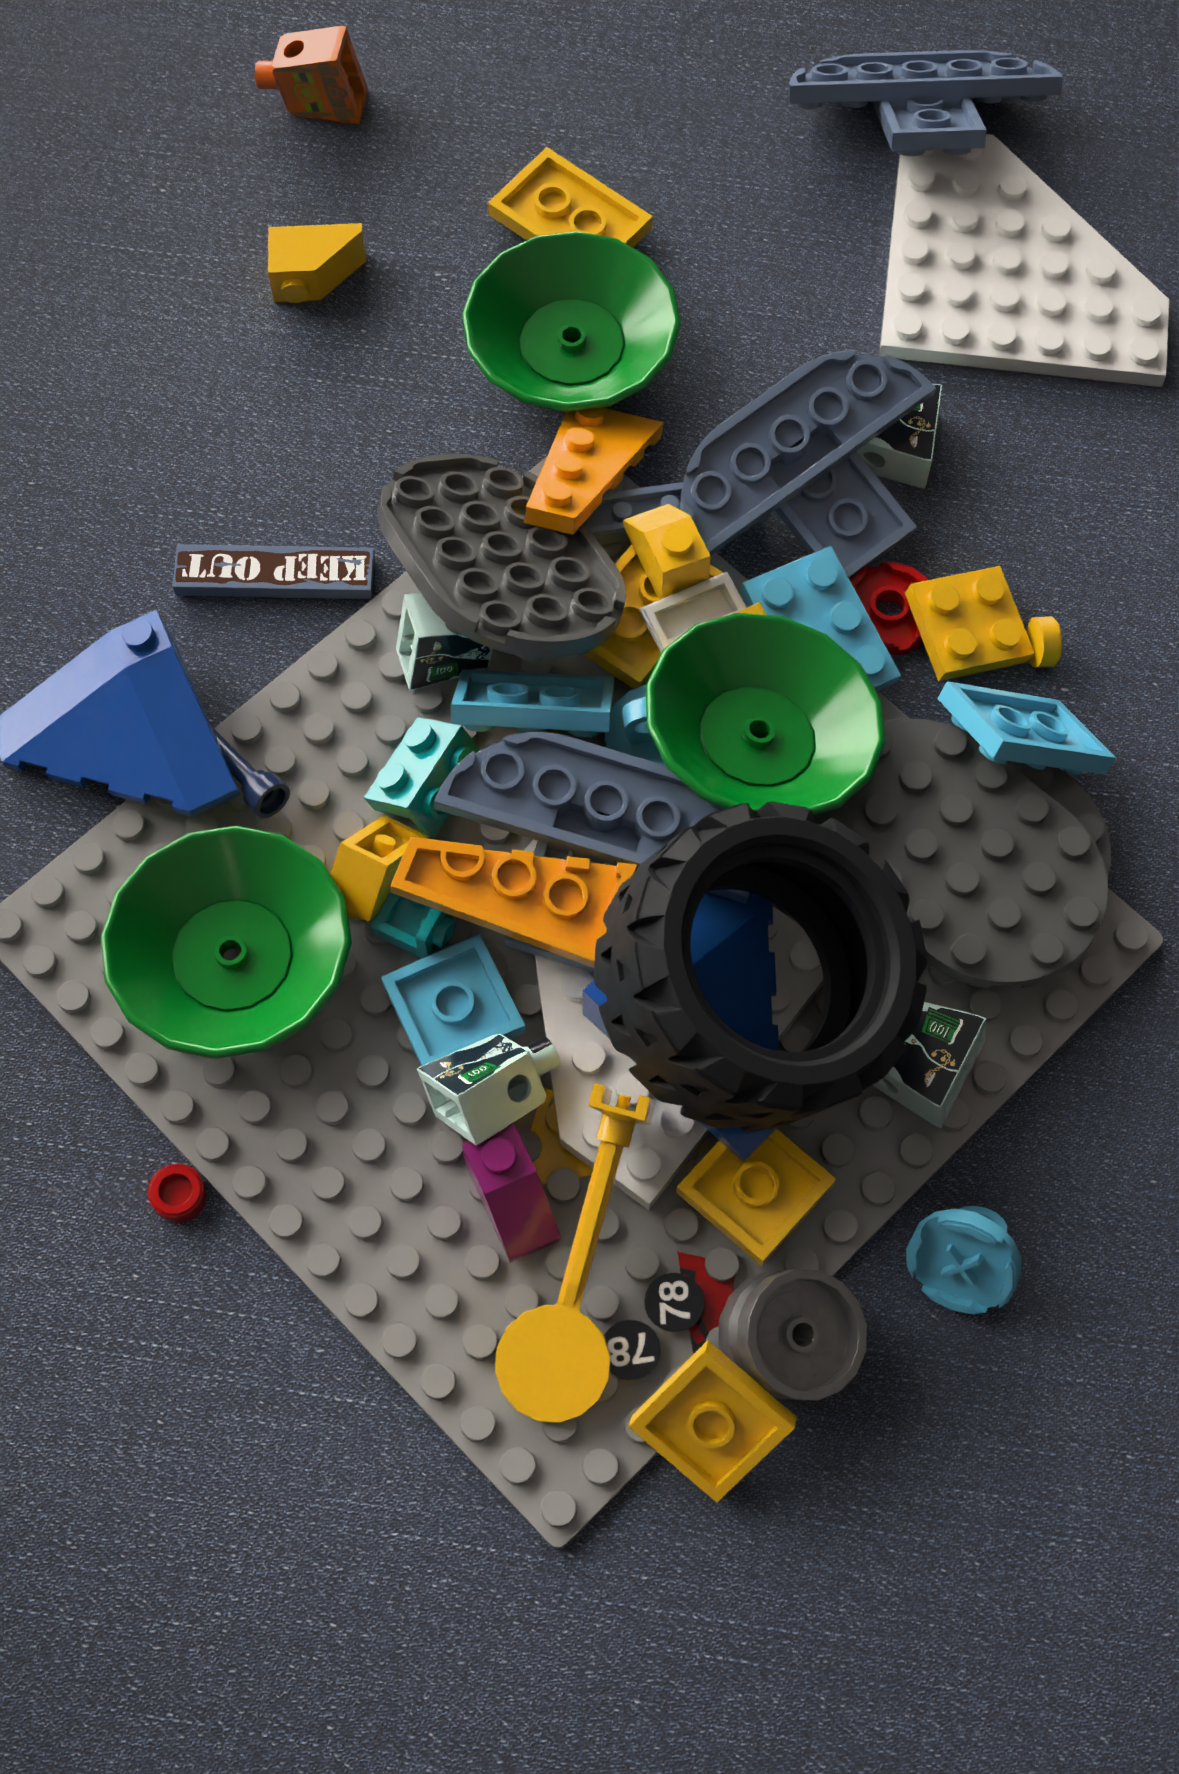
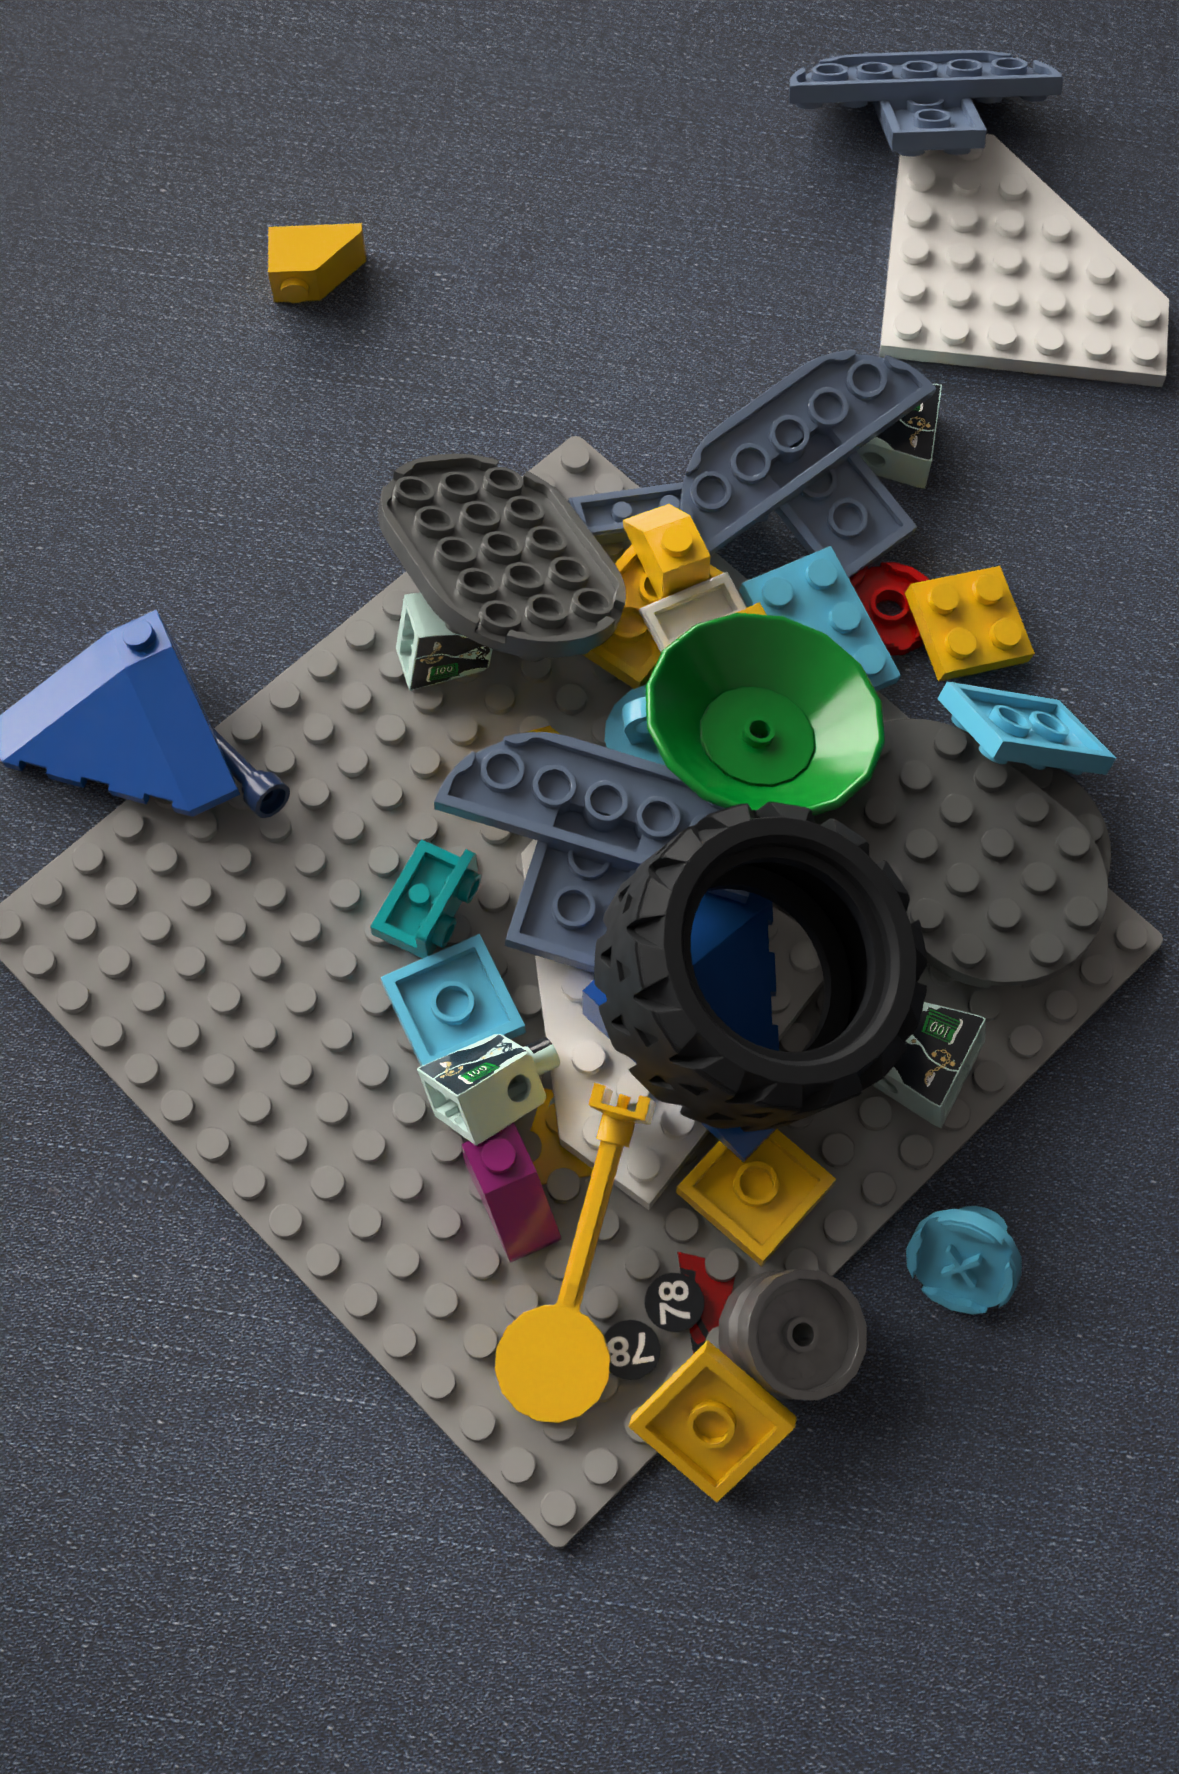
(177, 1193): red tile -> none
(218, 895): green dish -> none
(274, 571): tile -> none
(317, 75): orange torso -> none
(368, 865): yellow slope -> none
(418, 770): teal bracket -> none
(515, 893): light orange wing -> none
(533, 702): medium azure plate -> none
(562, 198): yellow plate -> none
(571, 291): green dish -> none
(584, 463): light orange wing -> none
(1046, 641): yellow tile -> none

